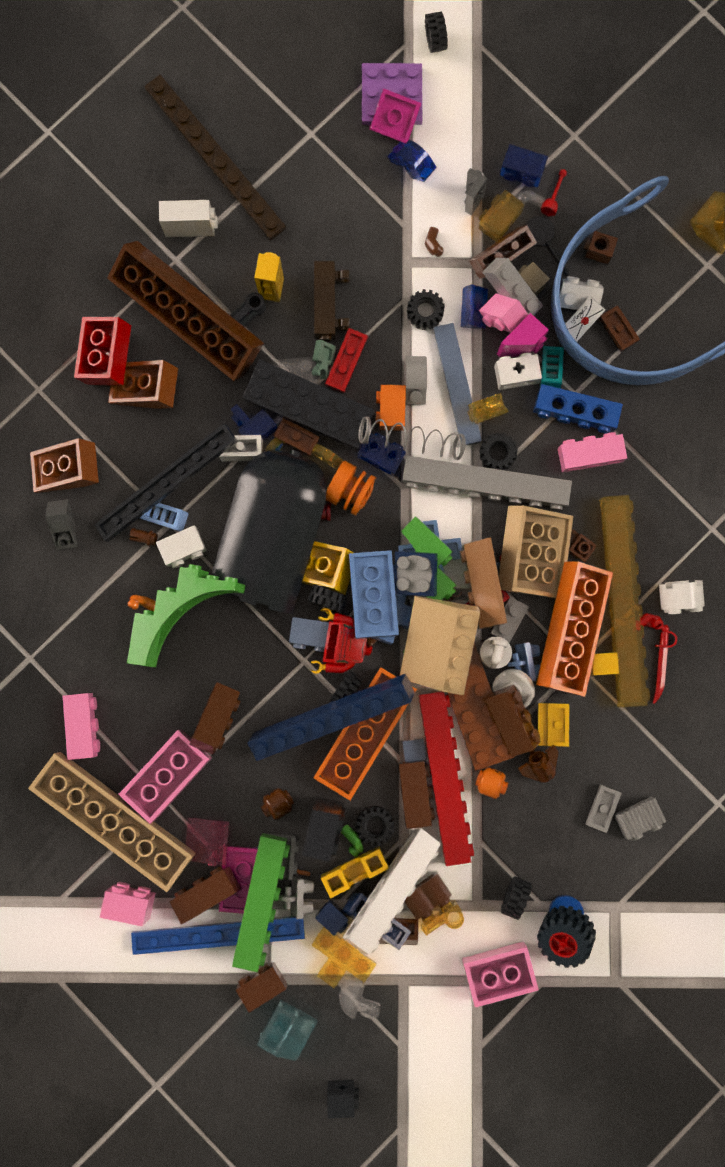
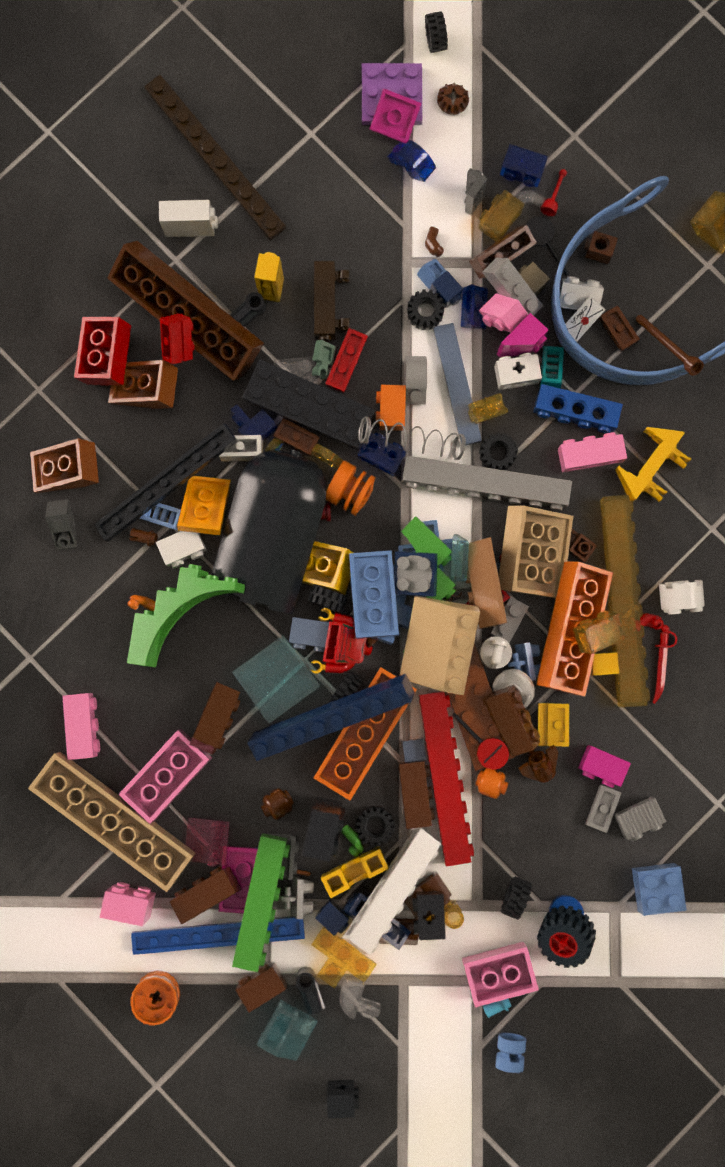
(149, 1009): none -> orange wheel
(176, 338): none -> red brick
(204, 505): none -> light orange plate
(276, 679): none -> clear light blue plate
(310, 991): none -> black piece
(430, 272): none -> medium blue slope
(434, 928): none -> black brick
(445, 103): none -> reddish brown gear
(448, 289): none -> dark blue brick
(459, 558): none -> clear light blue slope
(491, 752): none -> red piece
(496, 1007): none -> medium azure pin
(510, 1054): none -> medium blue wheel
(599, 632): none -> clear yellow brick
(603, 765): none -> dark pink brick
(659, 889): none -> medium blue brick
(666, 449): none -> yellow hose
(691, 364): none -> reddish brown piece

